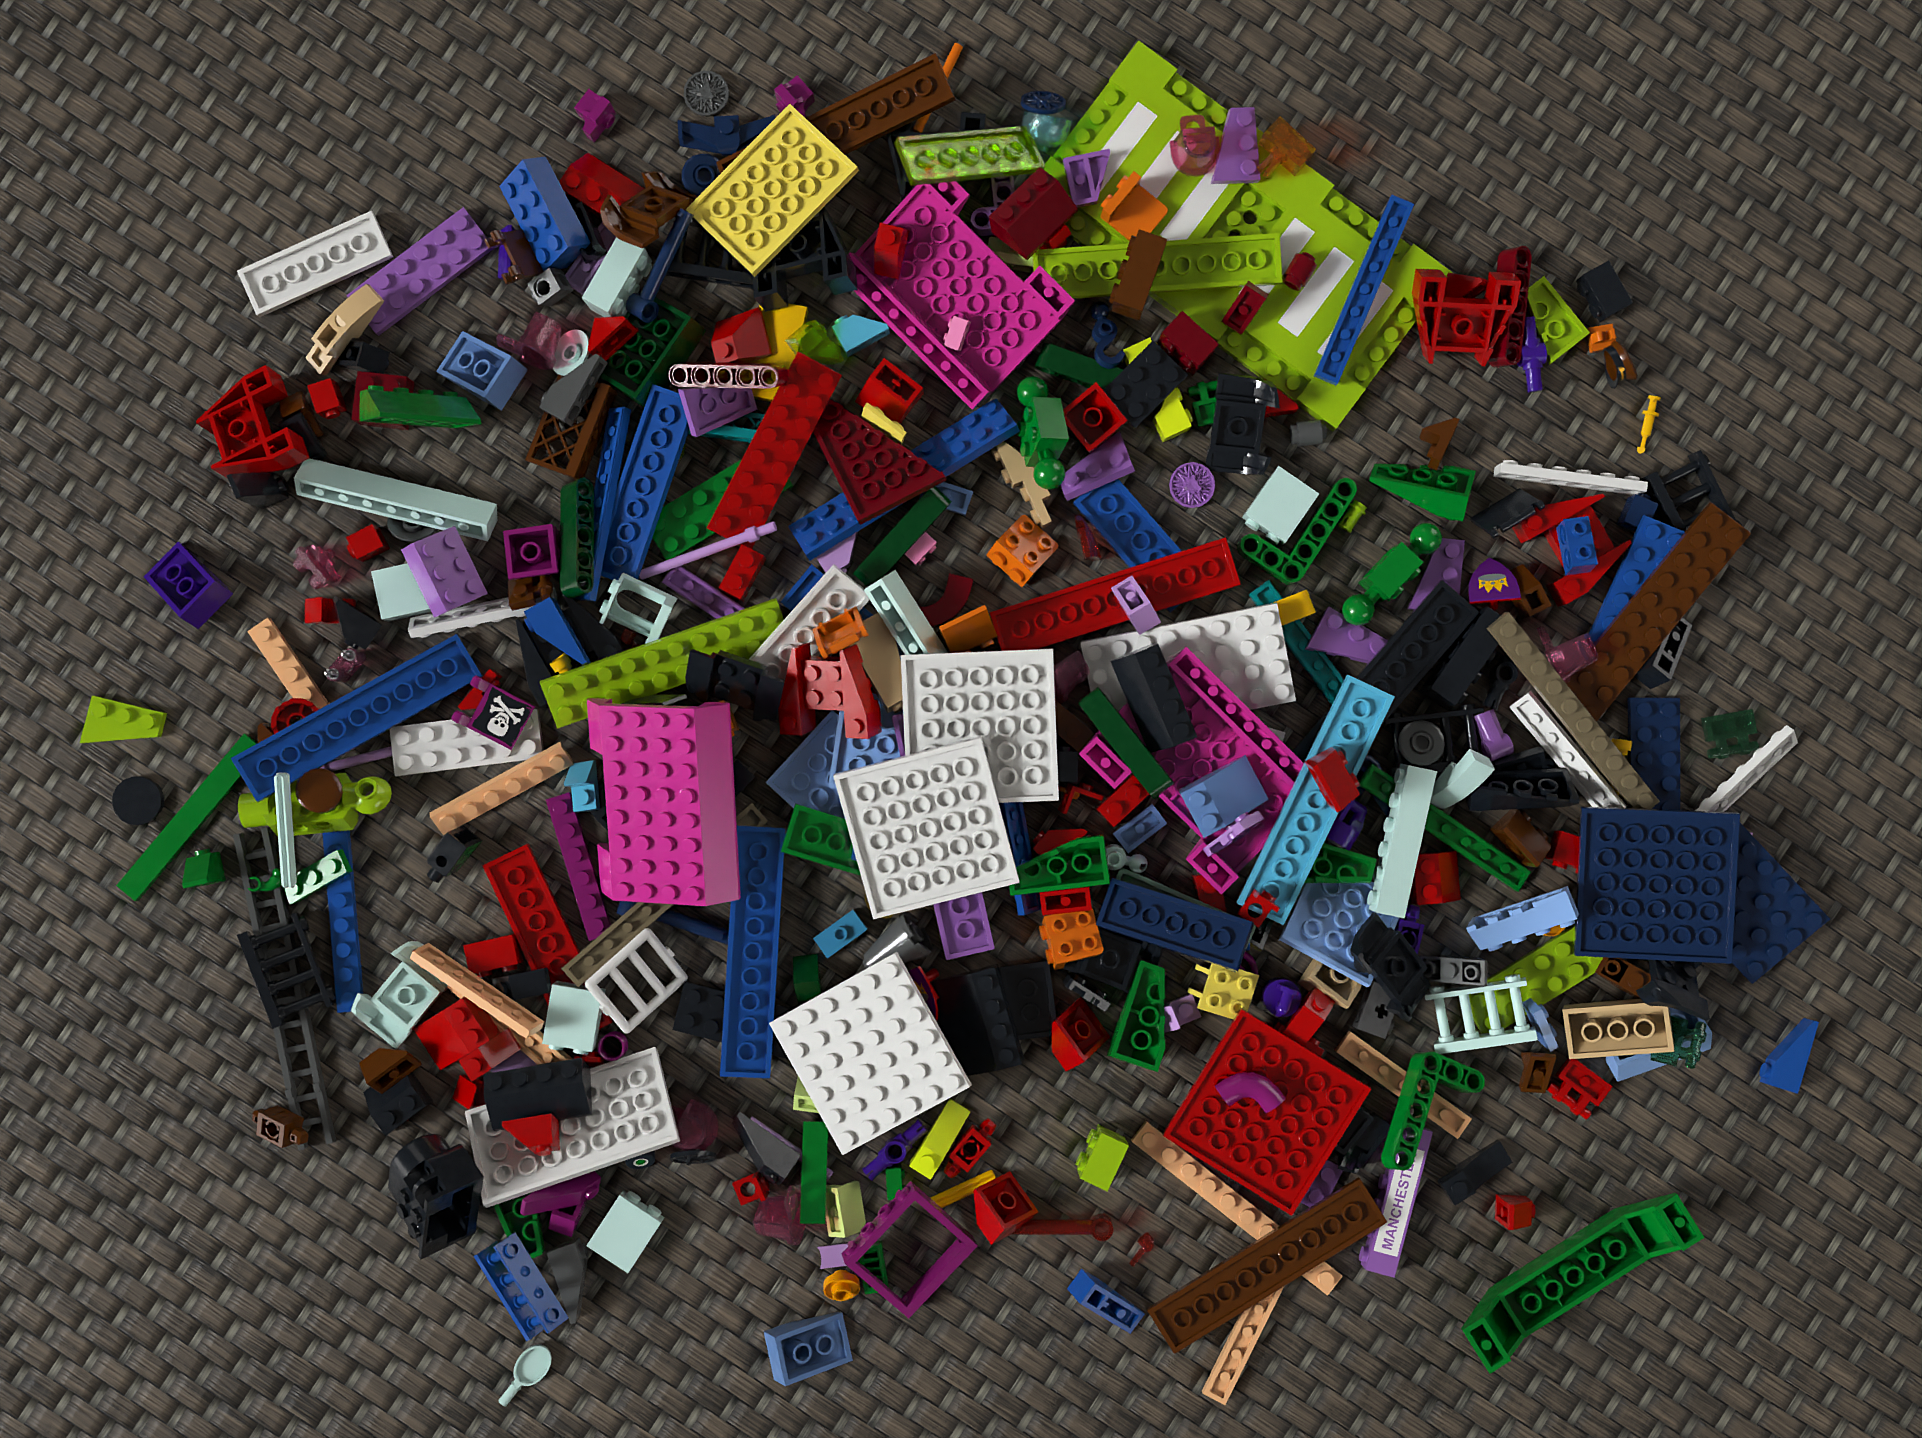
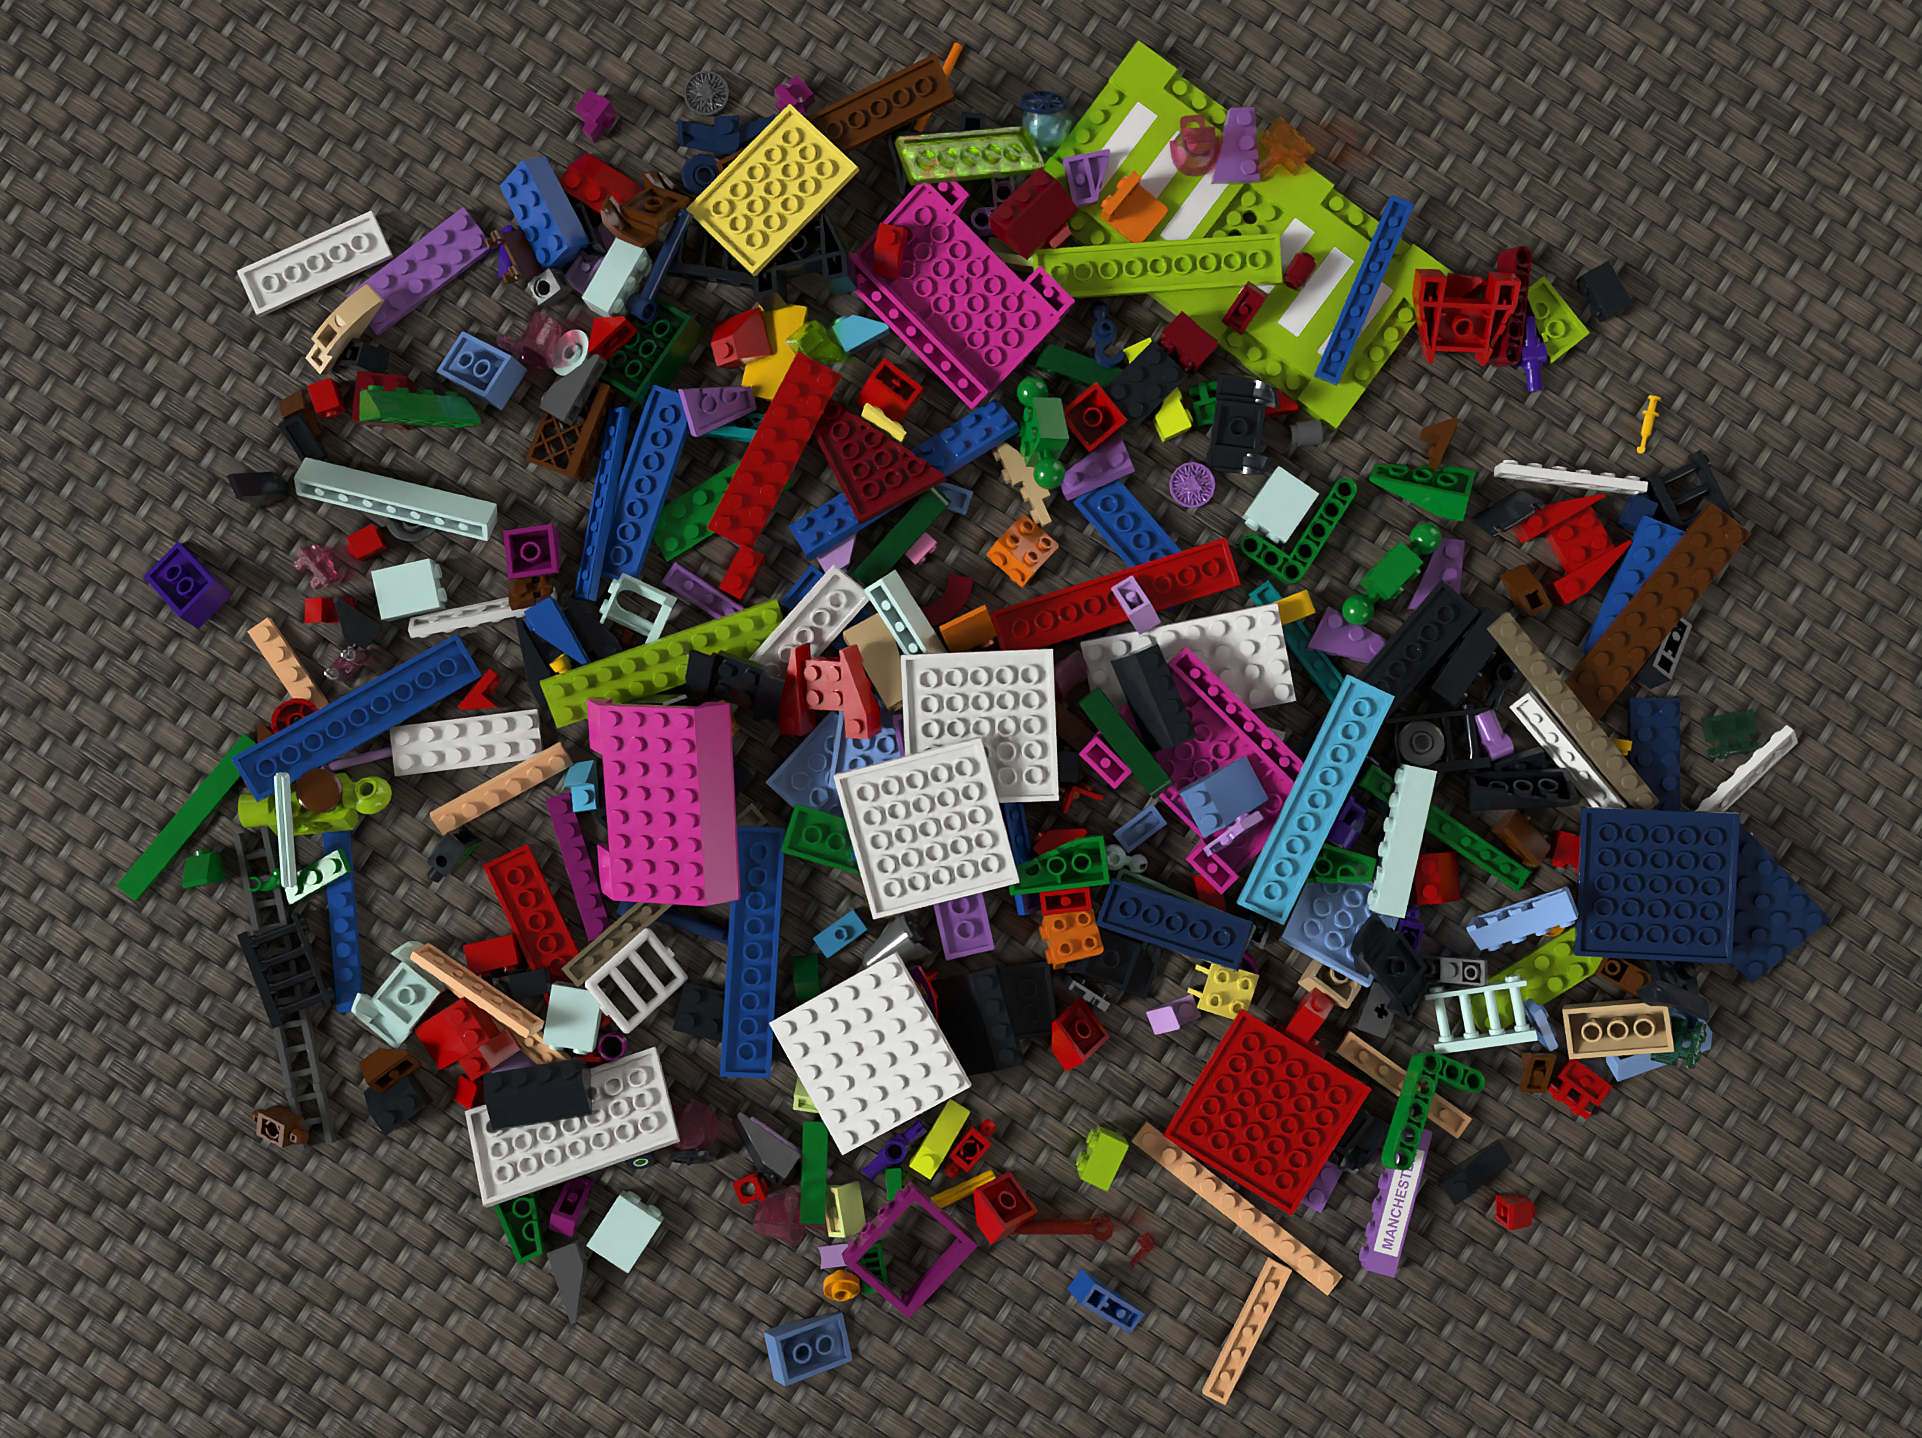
(117, 720): lime wing -> none
(138, 800): black tile -> none
(244, 431): red wedge -> none
(436, 1192): black brick -> none
(444, 571): medium lavender brick -> none
(498, 715): flag -> none
(521, 1287): blue fence -> none
(528, 1370): light aqua piece -> none
(536, 1133): red slope -> none
(562, 1194): magenta slope -> none
(577, 538): dark green beam -> none
(738, 371): dark red beam -> none
(751, 534): lavender bar -> none
(839, 632): orange container -> none
(956, 333): bright pink piece -> none
(1088, 541): clear red brick -> none
(1122, 800): red brick -> none
(1137, 274): reddish brown brick -> none
(1140, 1027): green wedge -> none
(1253, 1086): magenta cylinder -> none
(1266, 1265): reddish brown plate -> none
(1267, 902): red bracket -> none
(1281, 997): dark purple piece -> none
(1333, 778): red slope -> none
(1352, 516): lime pin -> none
(1461, 779): light aqua slope -> none
(1493, 583): dark purple shield -> none
(1570, 656): clear pink container -> none
(1575, 1272): green slope -> none
(1576, 545): blue brick -> none
(1600, 337): orange tile -> none
(1618, 364): piece -> none
(1788, 1061): blue slope -> none

